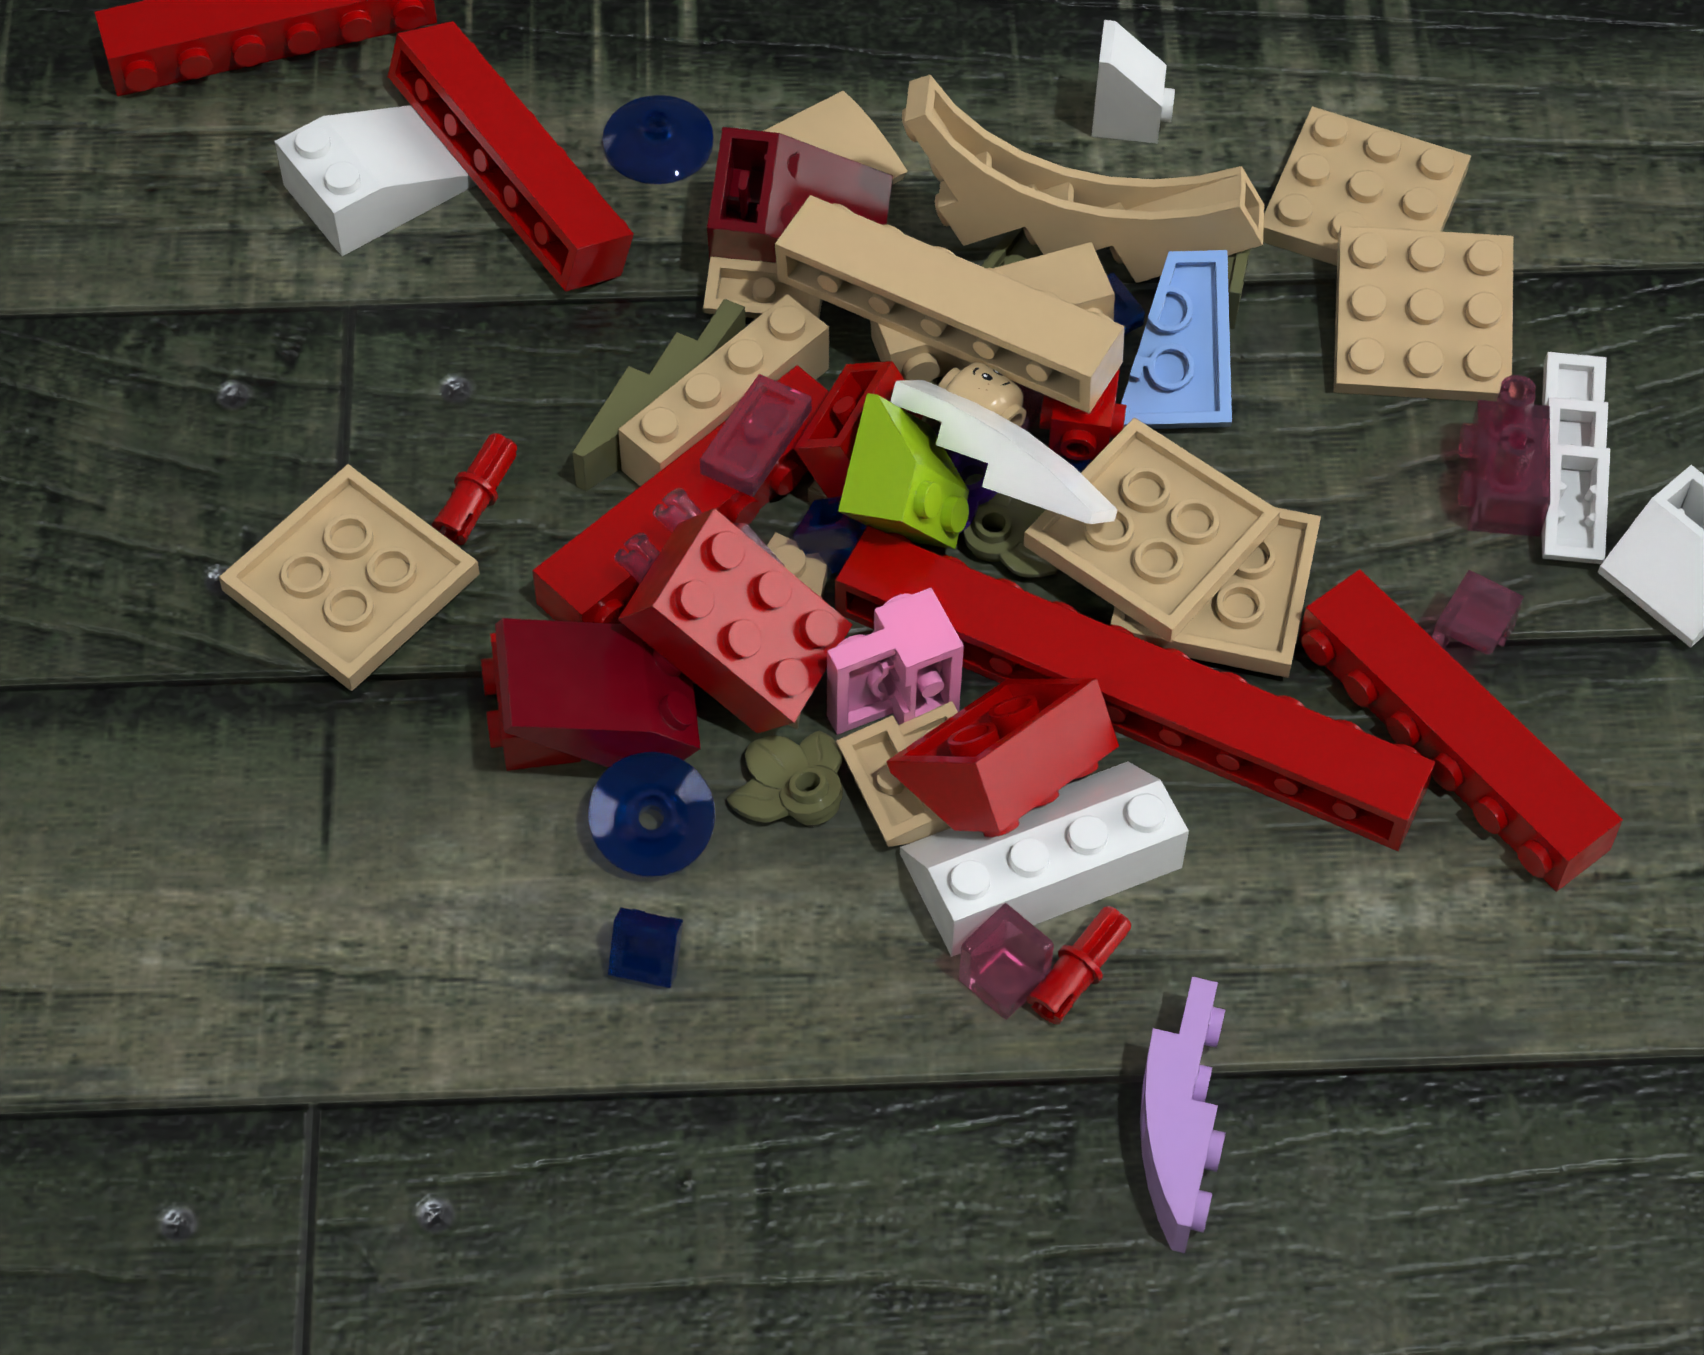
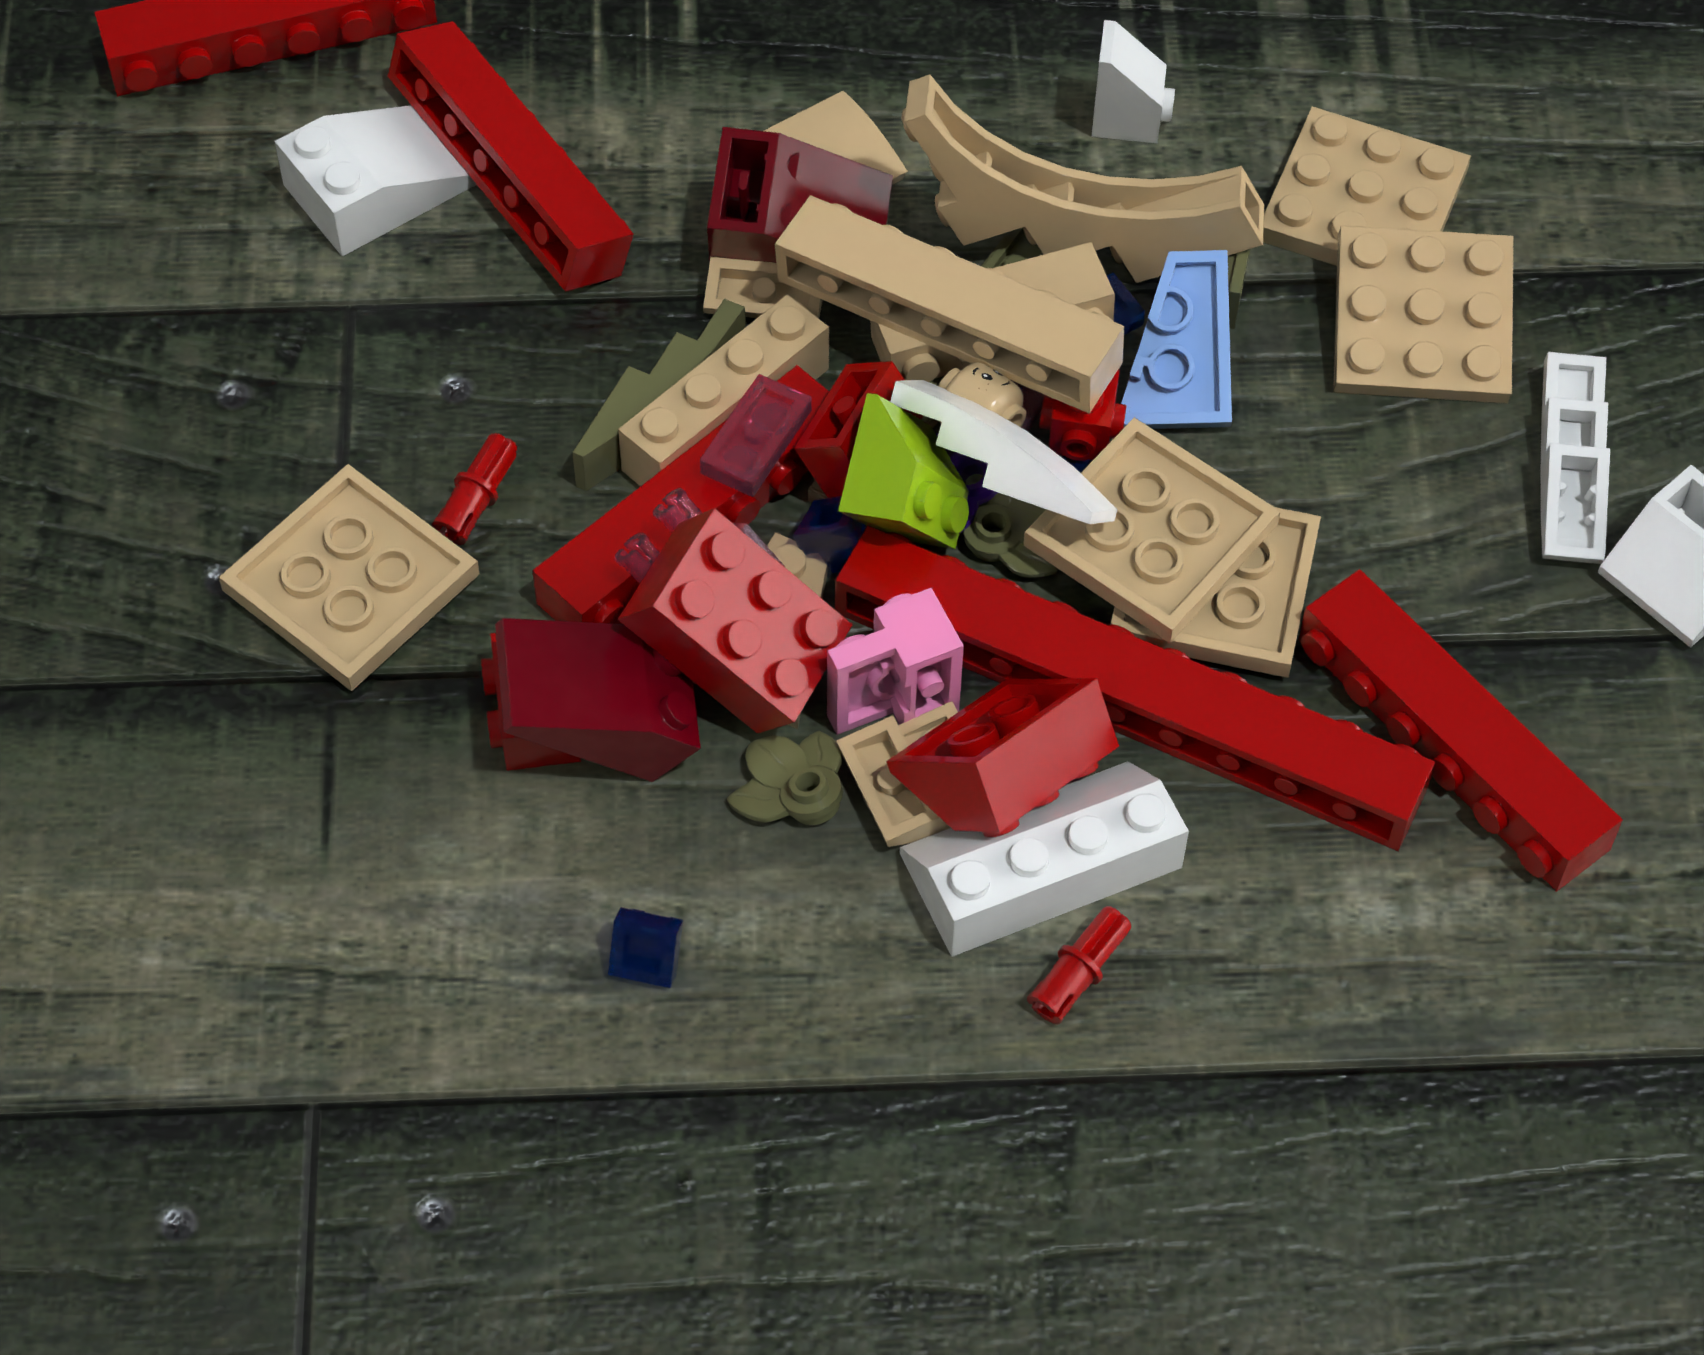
(658, 139): clear blue dish -> none
(659, 784): clear blue dish -> none
(1005, 960): clear pink panel -> none
(1177, 1121): lavender slope -> none
(1479, 614): clear pink panel -> none
(1507, 462): clear pink brick -> none

